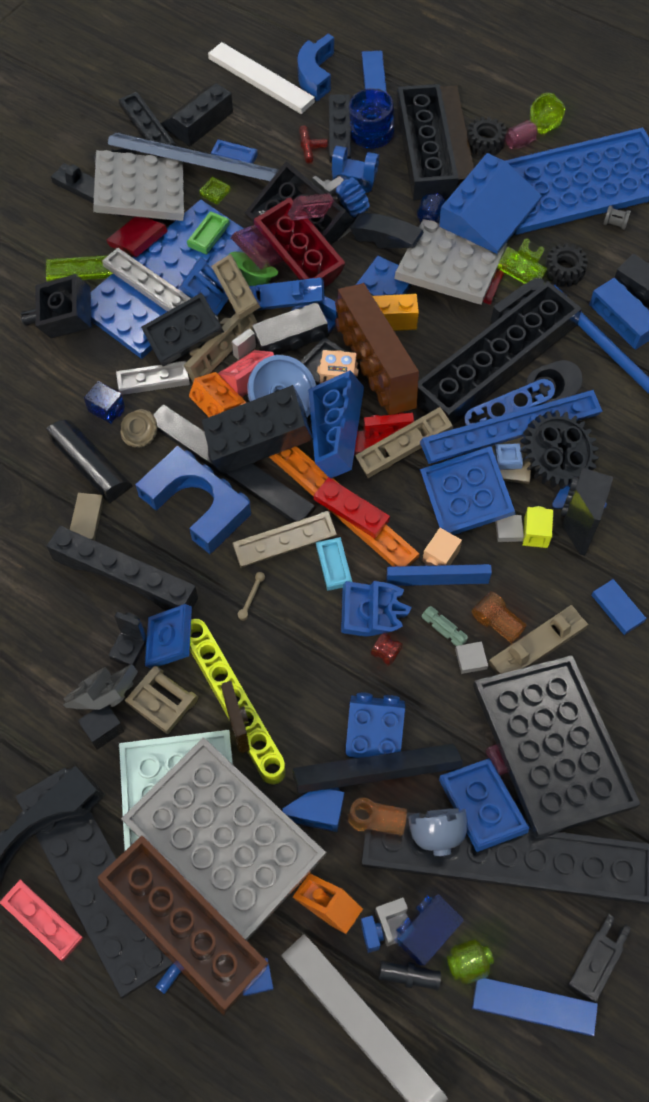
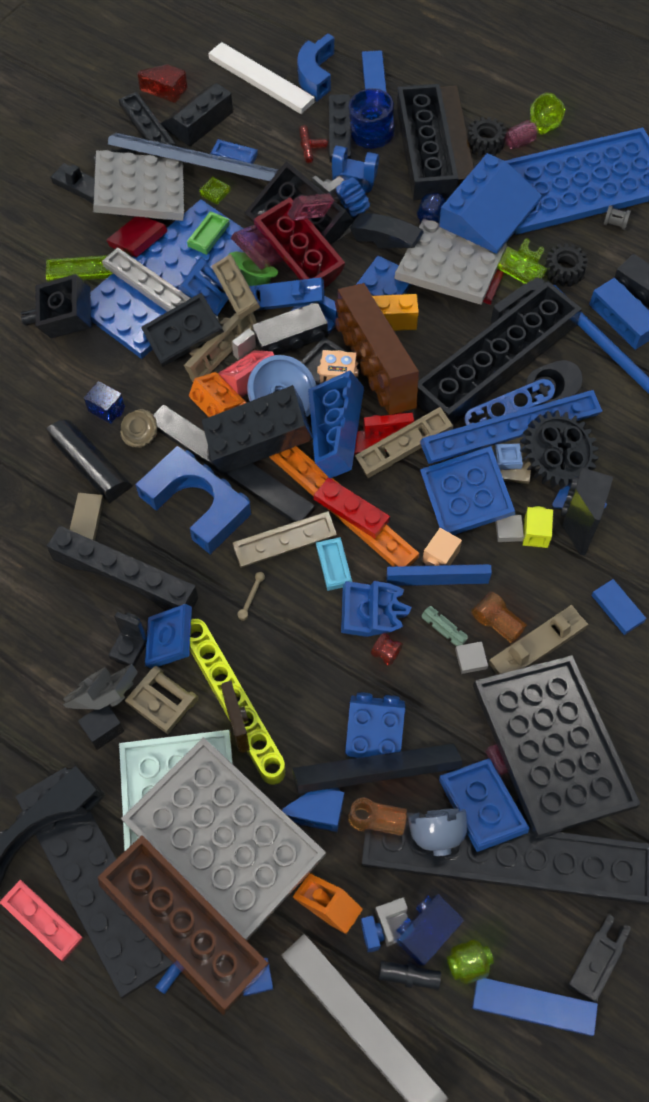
(152, 378): light grey tile -> none
(163, 82): none -> clear red slope

